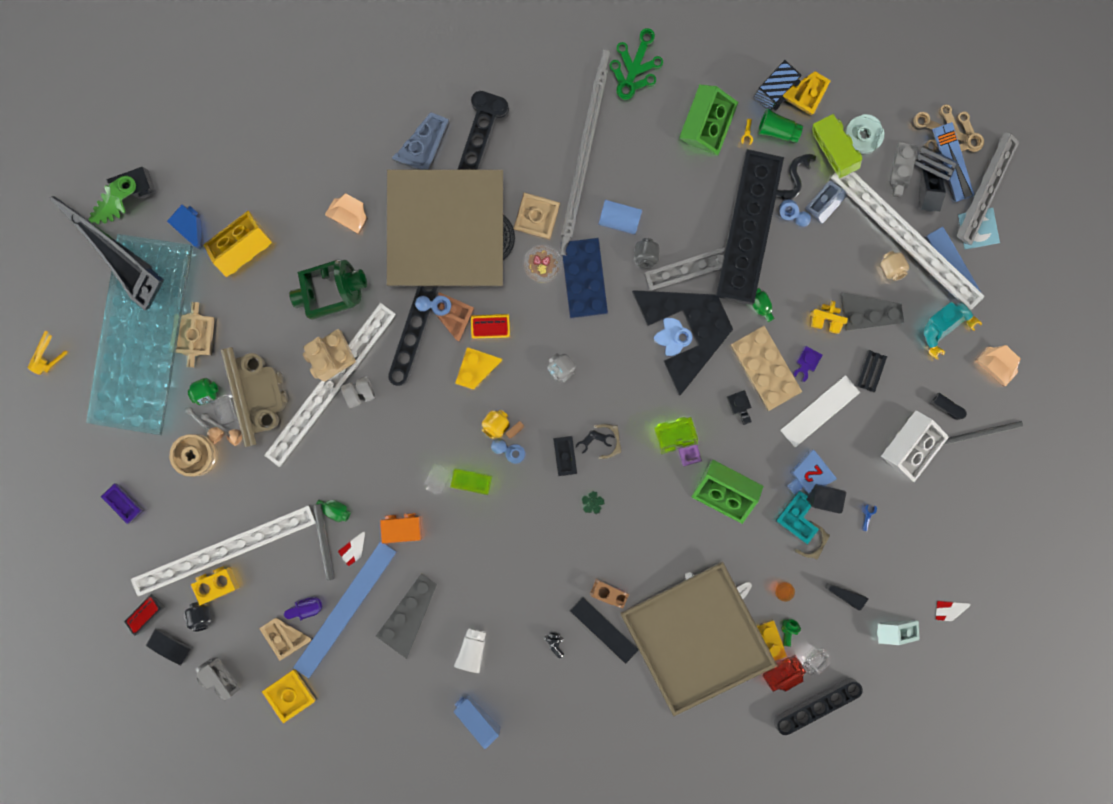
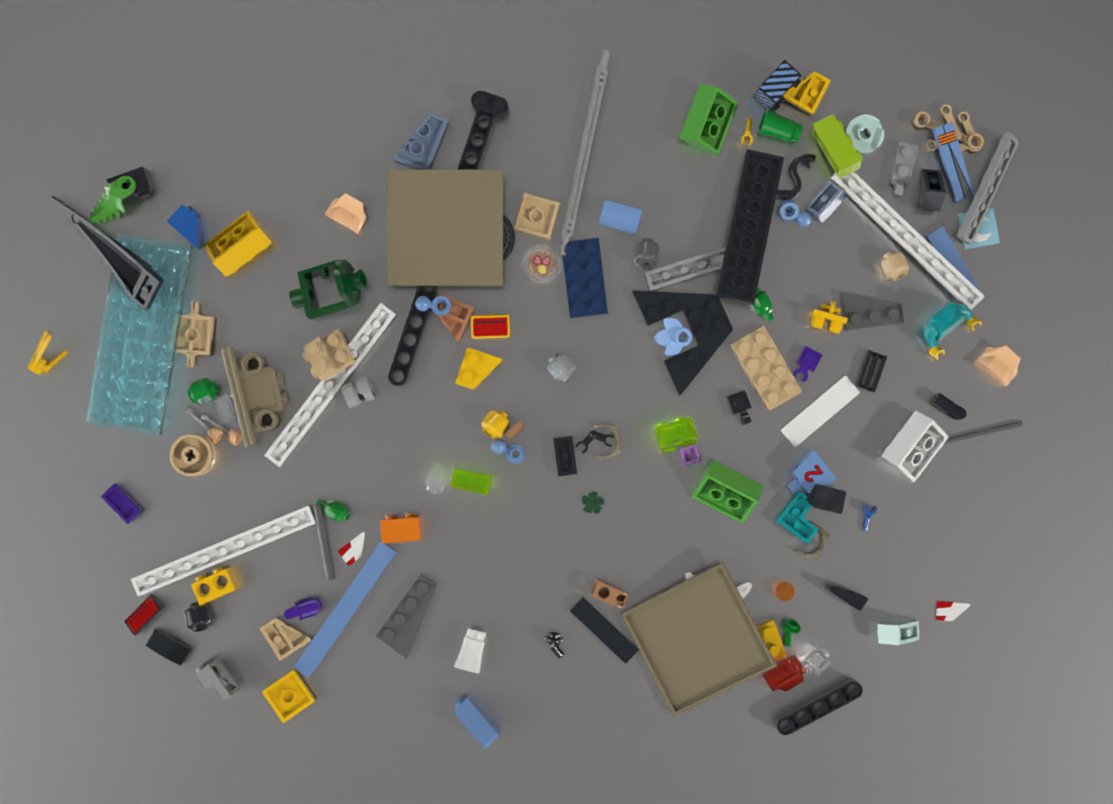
(634, 68): green plant -> none
(921, 156): tile -> none

